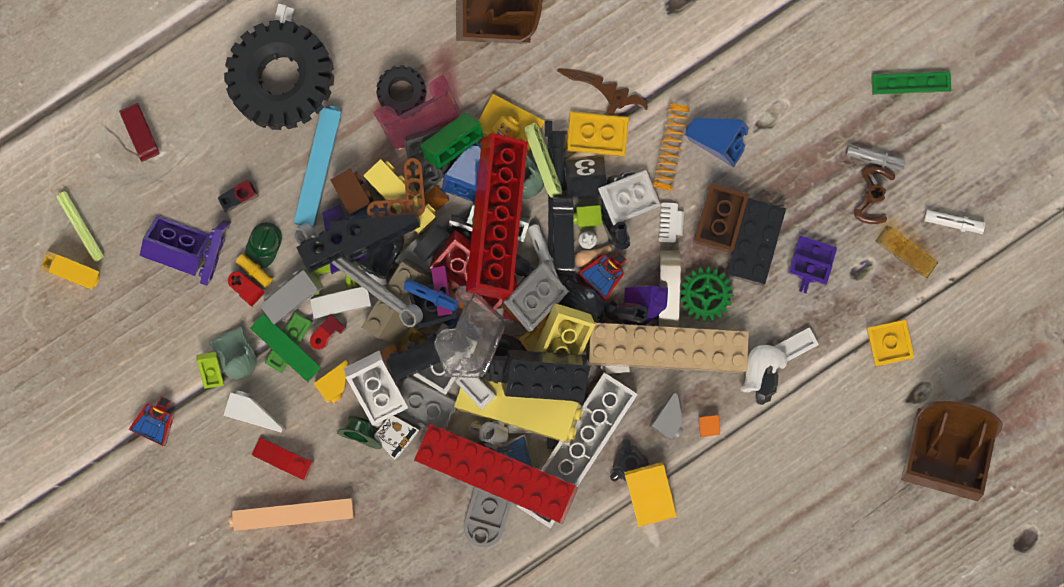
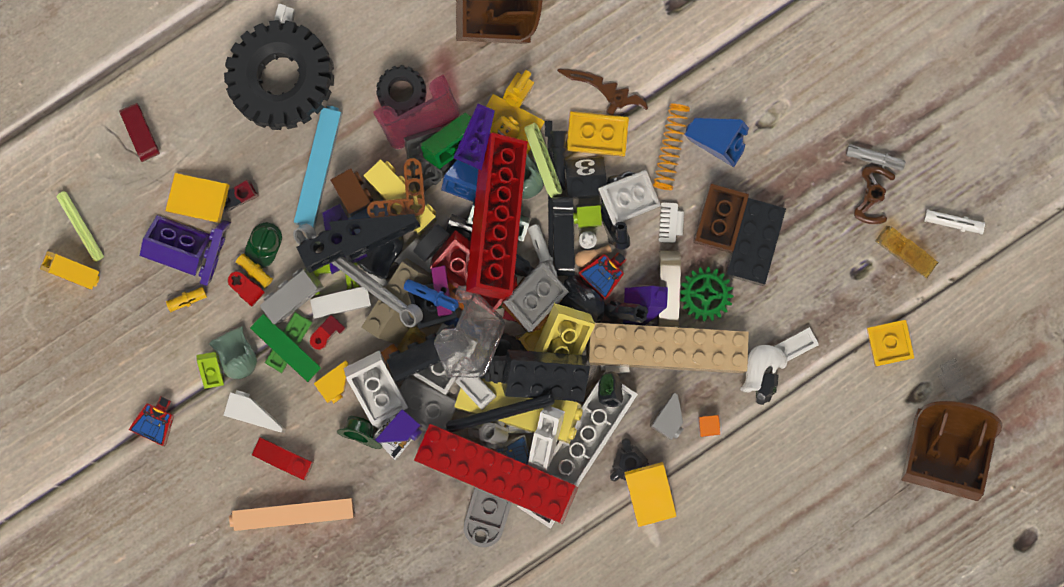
(186, 299): none -> yellow pin
(197, 198): none -> yellow tile
(400, 429): none -> dark purple slope
(436, 198): orange slope -> none
(475, 139): none -> dark purple wing
(500, 413): none -> black axle
(518, 89): none -> yellow brick
(545, 438): none -> white slope
(610, 390): none -> black rock
(812, 262): dark purple plate -> none
(911, 83): green tile -> none

